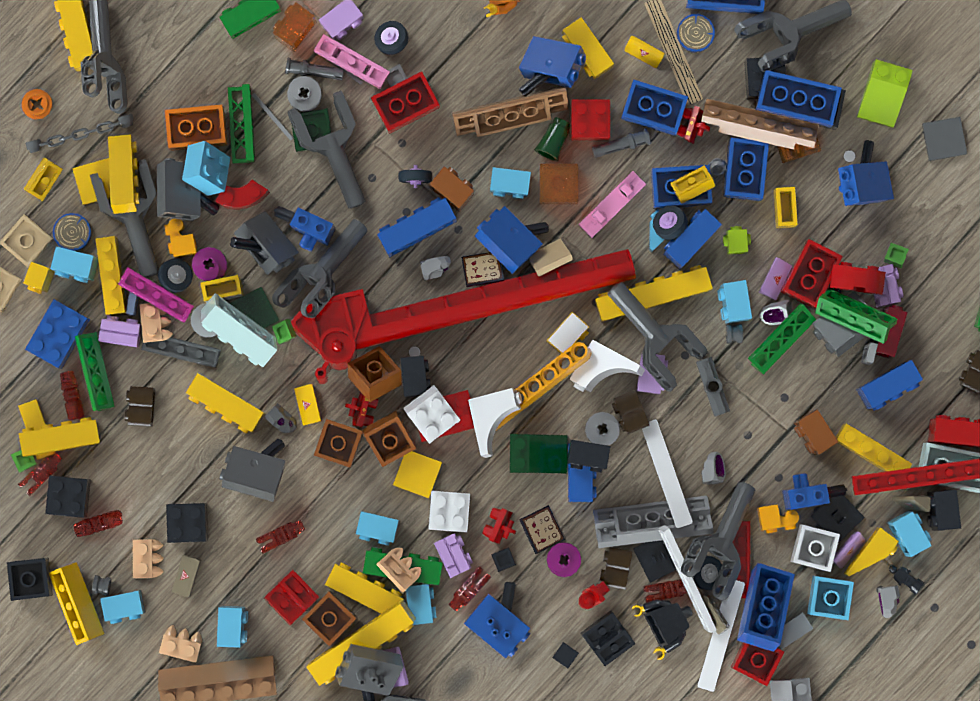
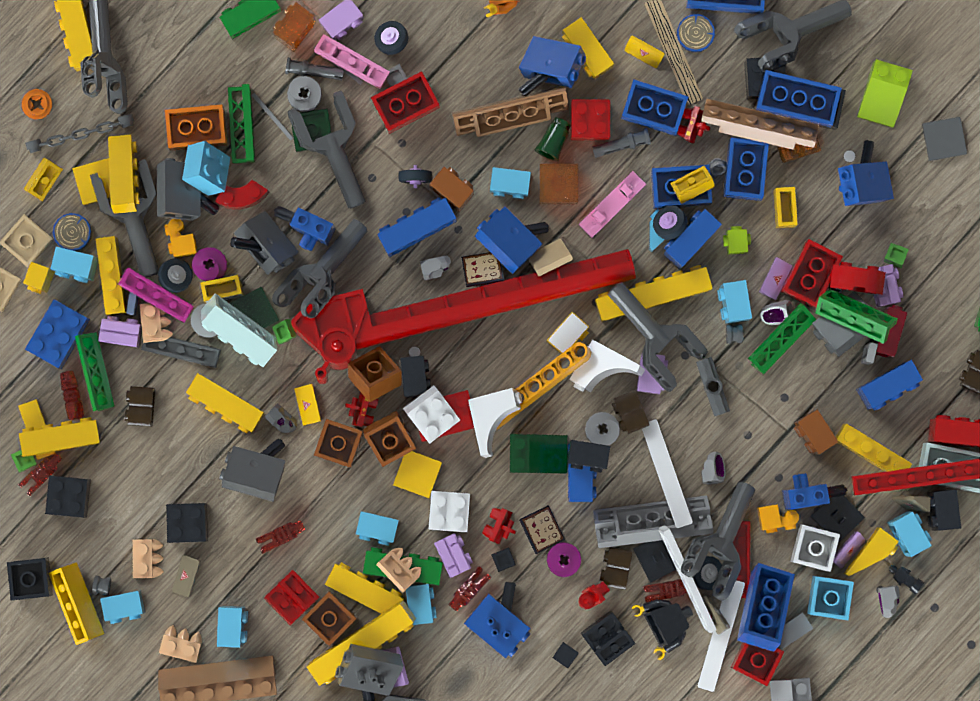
(99, 523): clear red hinge -> none

